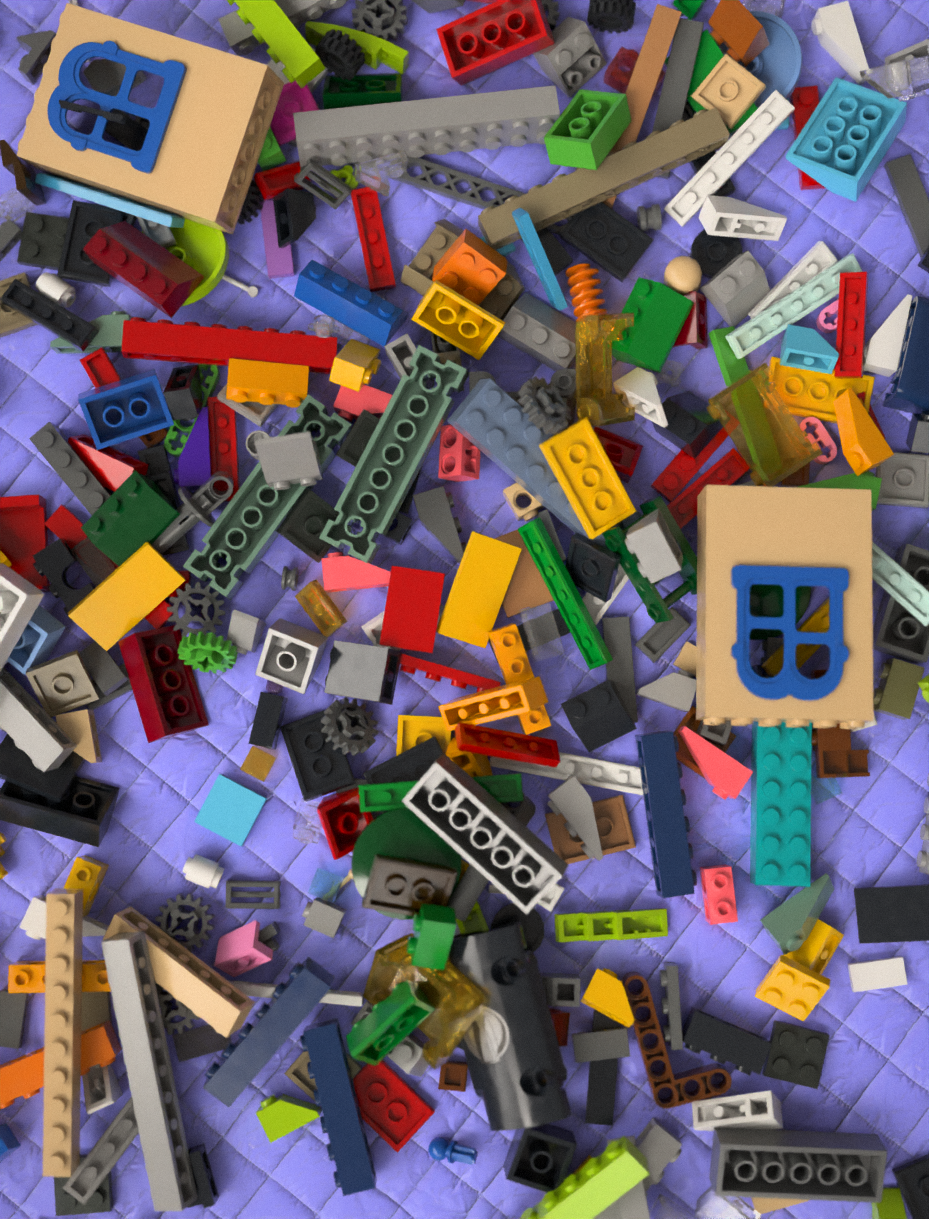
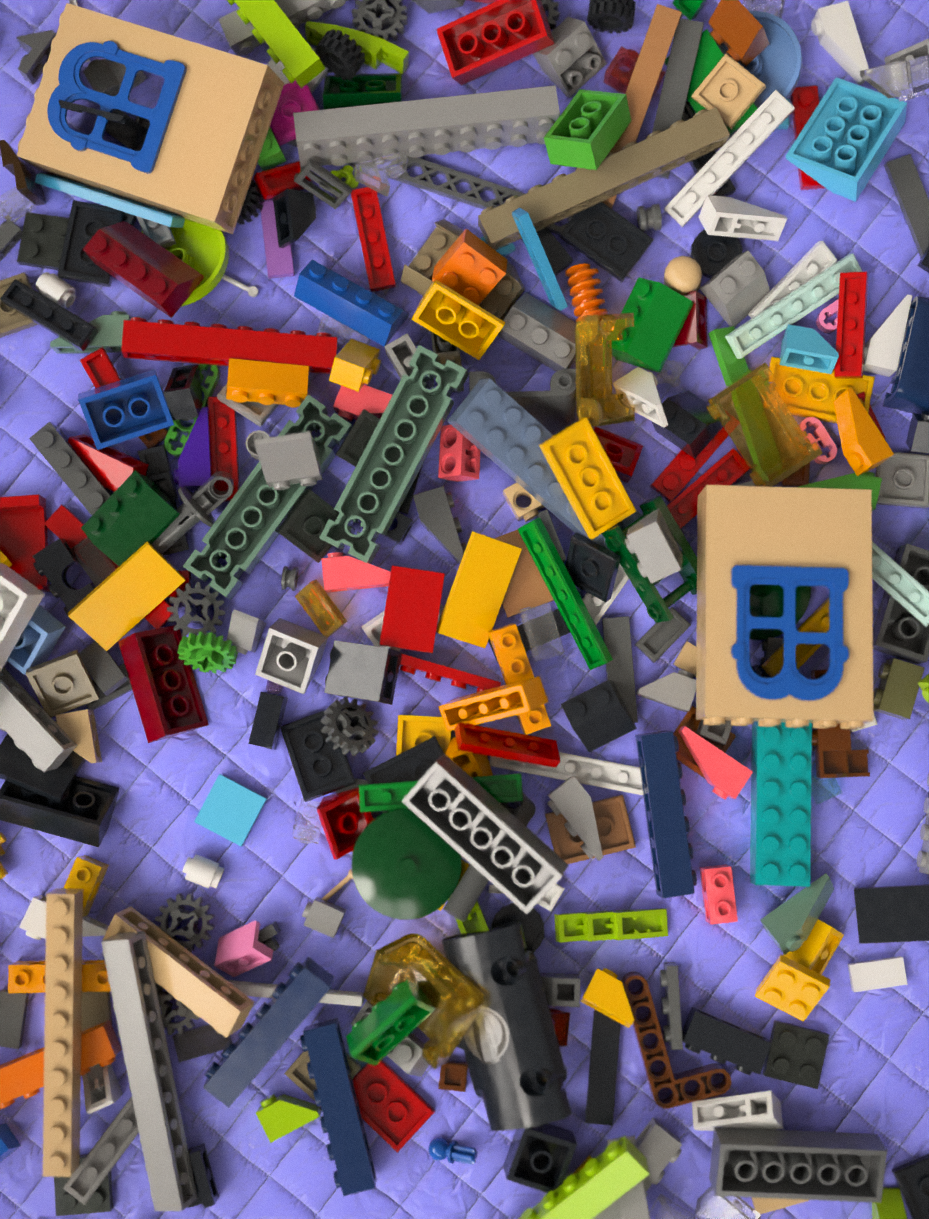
(253, 905): dark grey tile -> none
(258, 763): clear yellow tile -> none
(324, 326): clear plate -> none
(325, 885): clear light blue tile -> none
(405, 884): dark brown tile -> none
(432, 936): green brick -> none
(544, 405): dark grey gear -> none
(600, 1044): dark grey tile -> none

